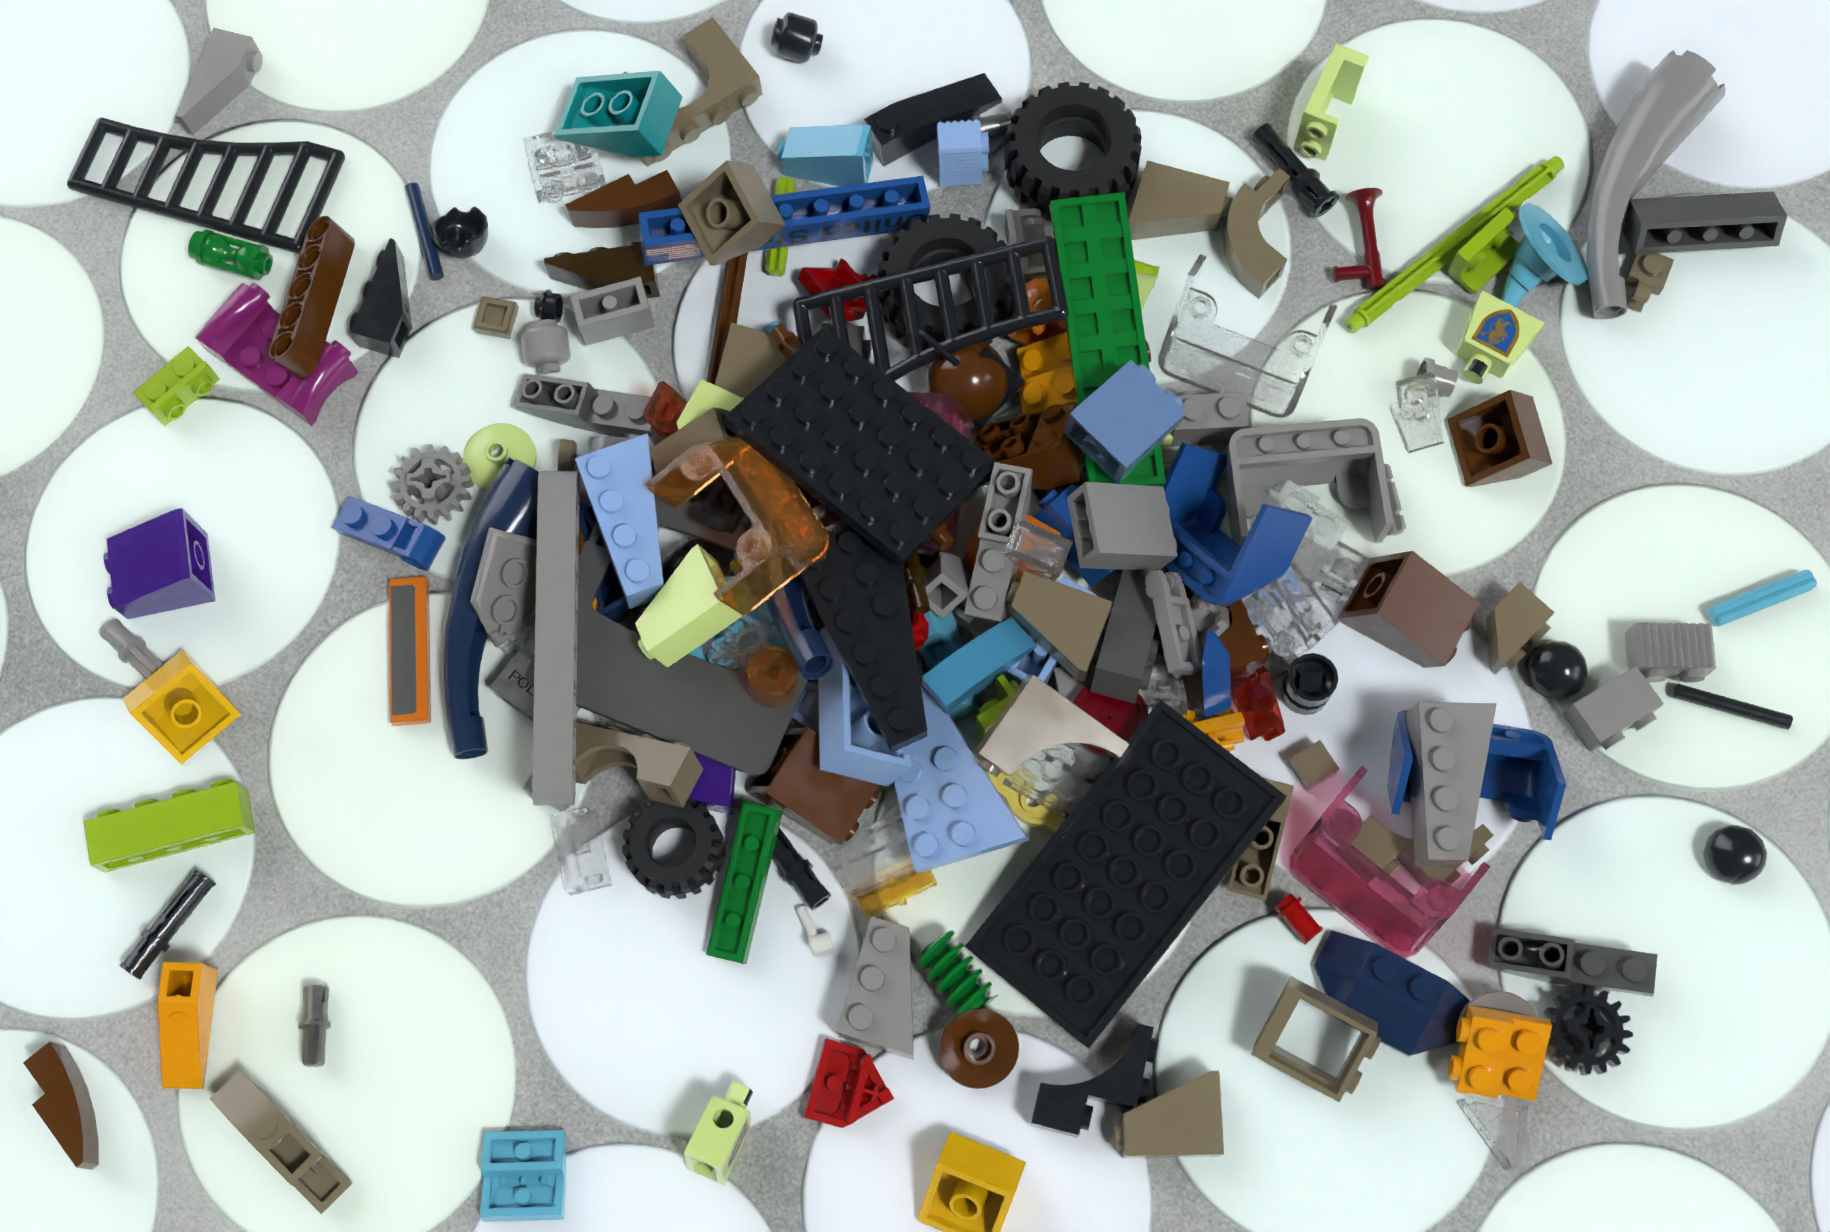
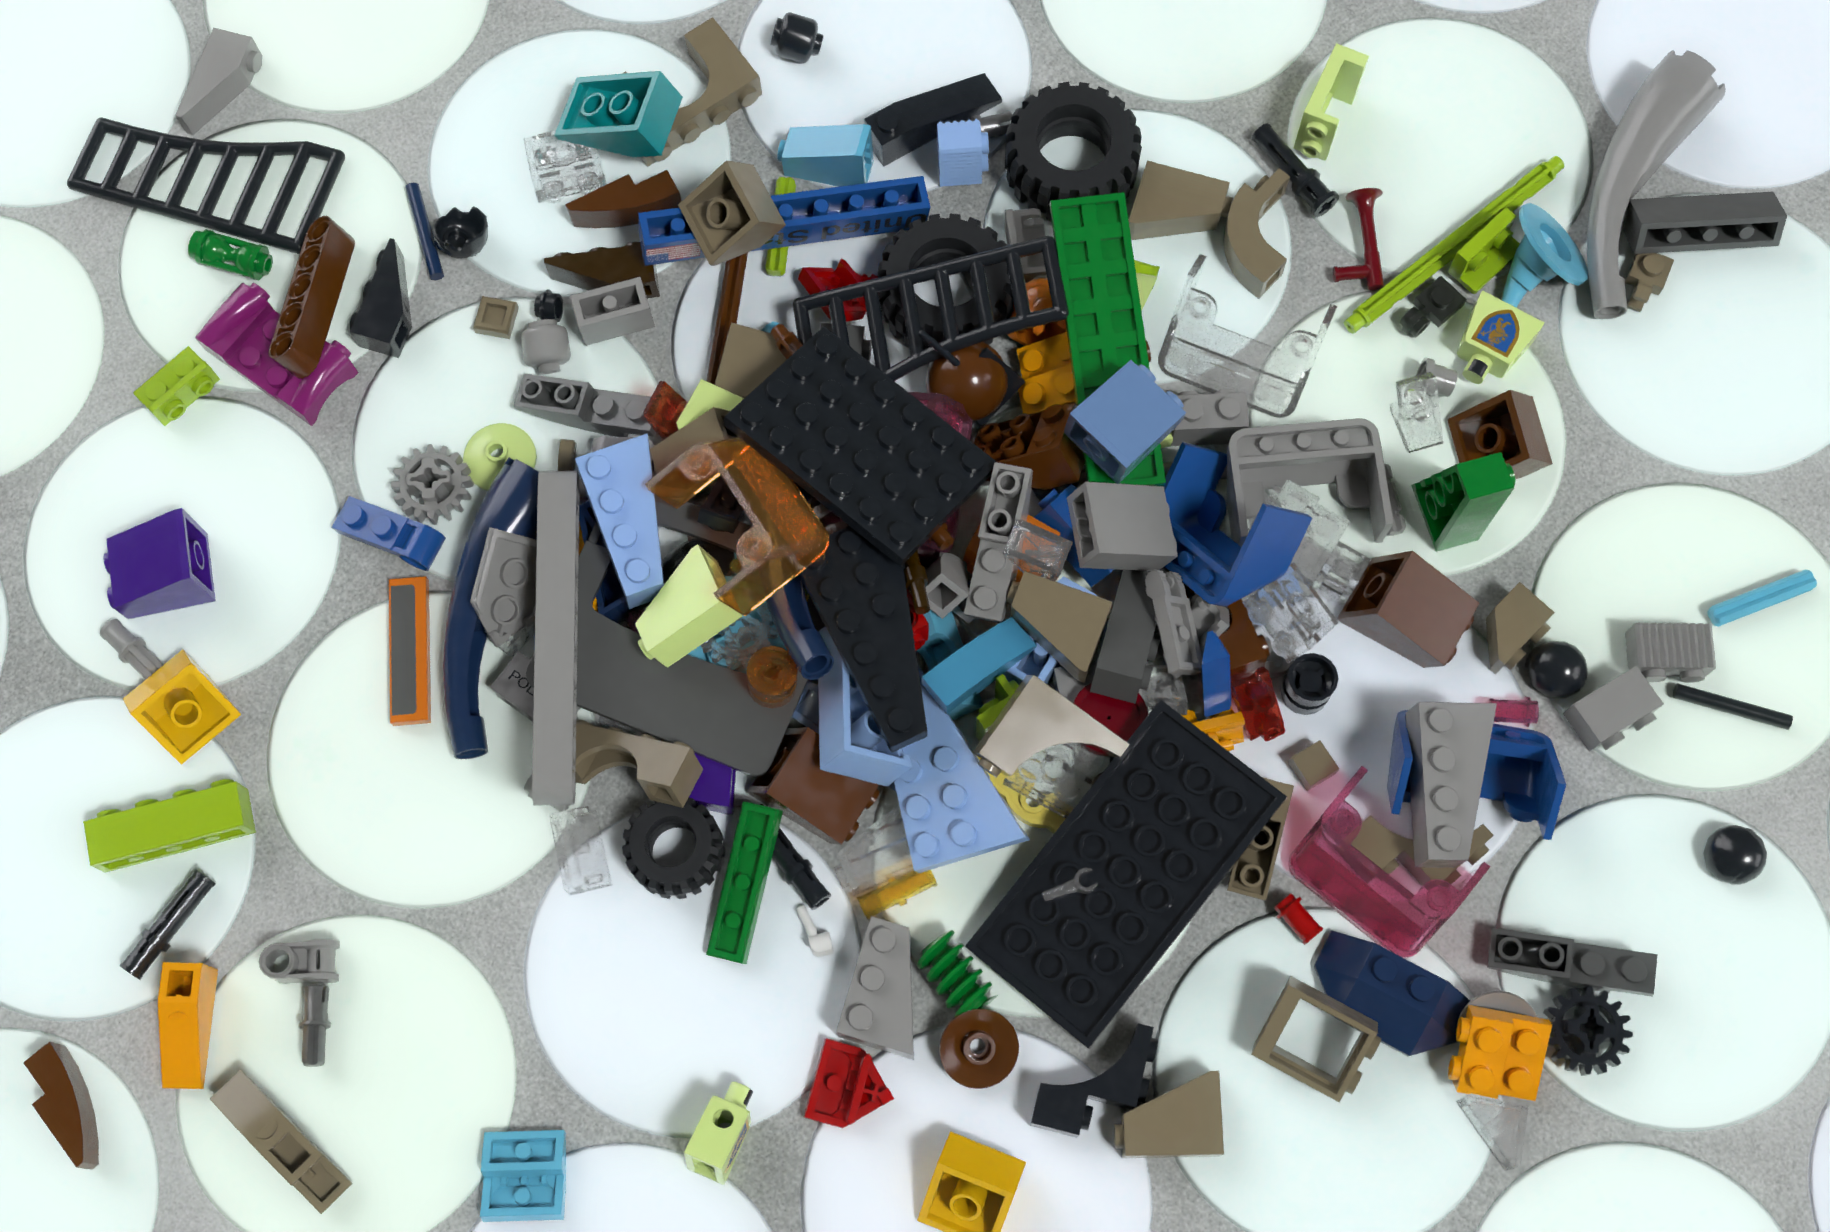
(309, 961): none -> light grey piece
(1070, 886): none -> clear hand
(1435, 303): none -> pearl dark grey plate
(1464, 499): none -> green wedge
(1516, 711): none -> clear pink pin

